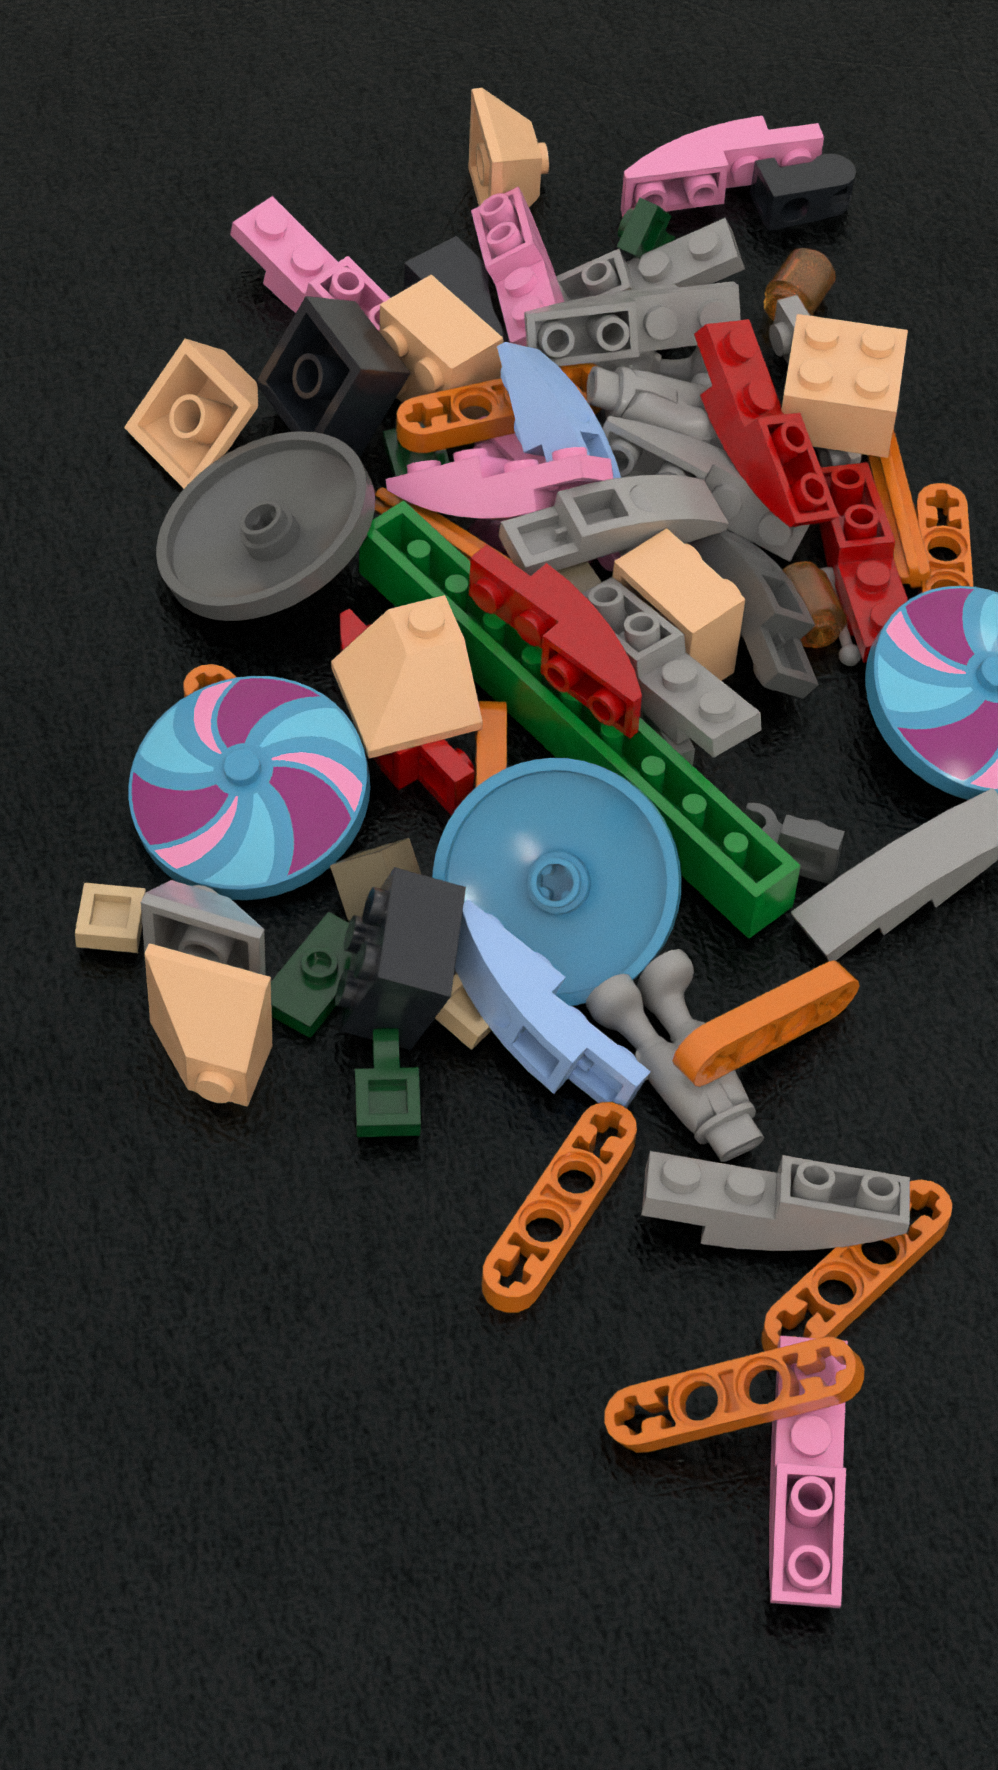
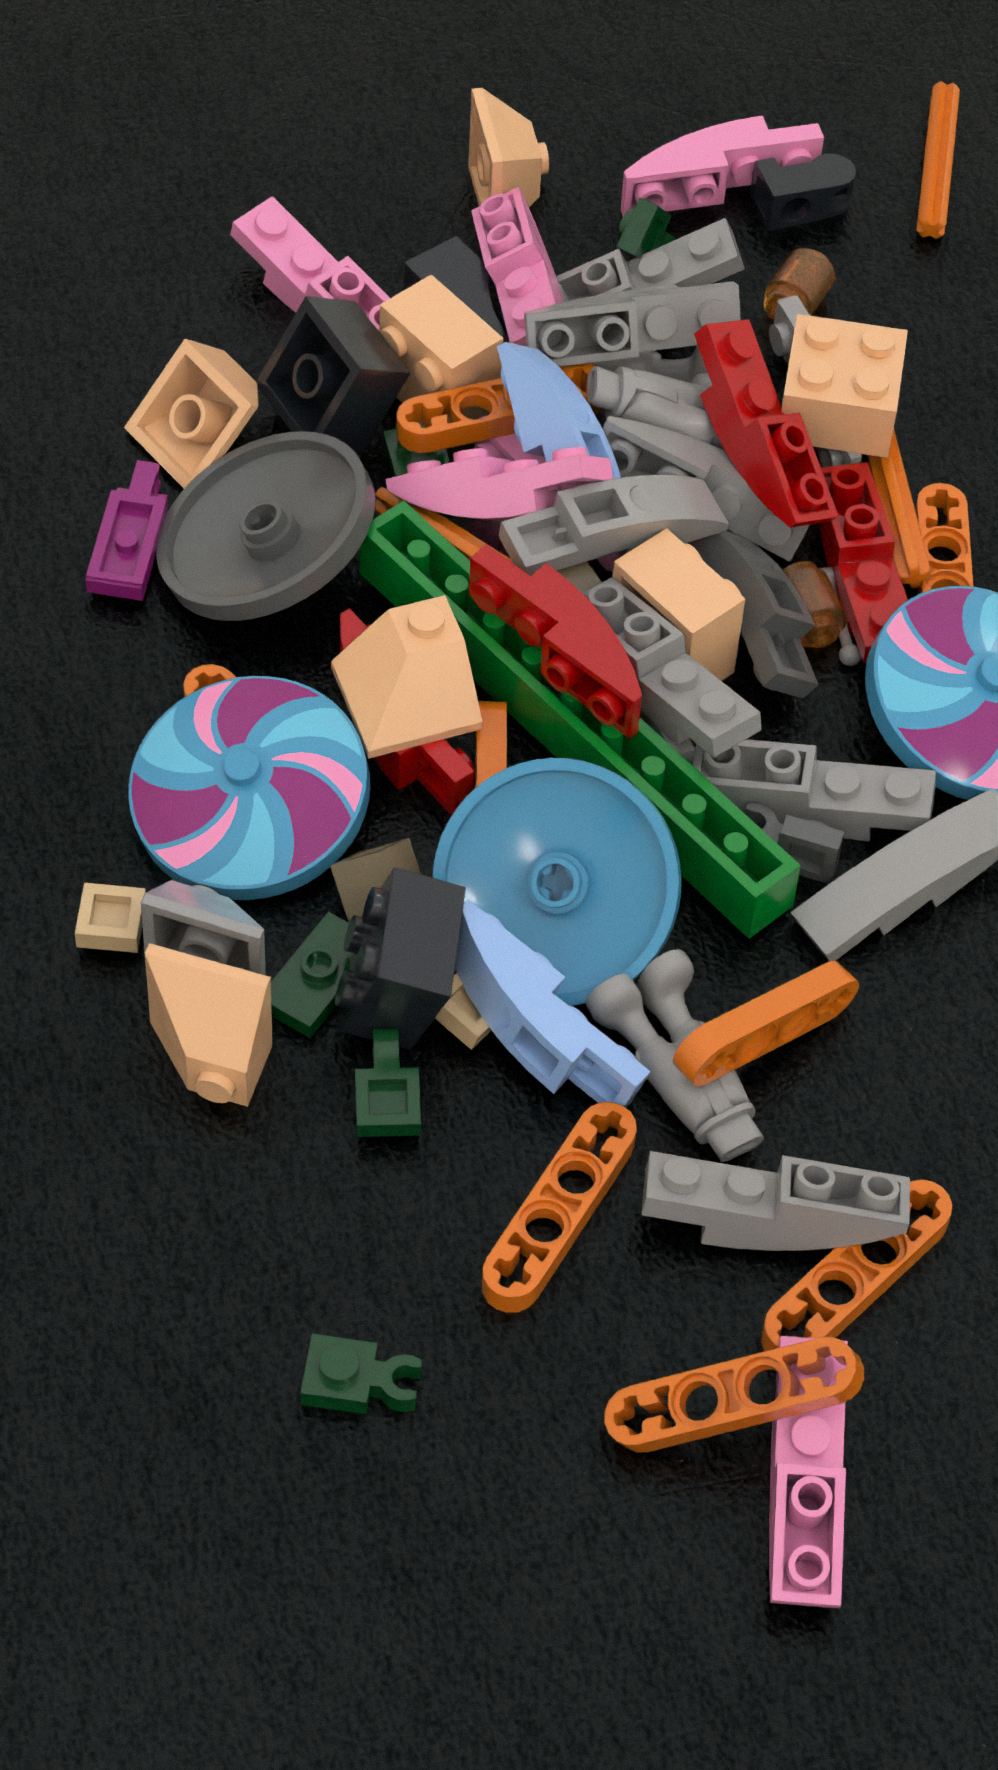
(128, 536): none -> magenta hinge
(347, 1373): none -> dark green plate
(834, 793): none -> light grey slope
(938, 160): none -> orange axle

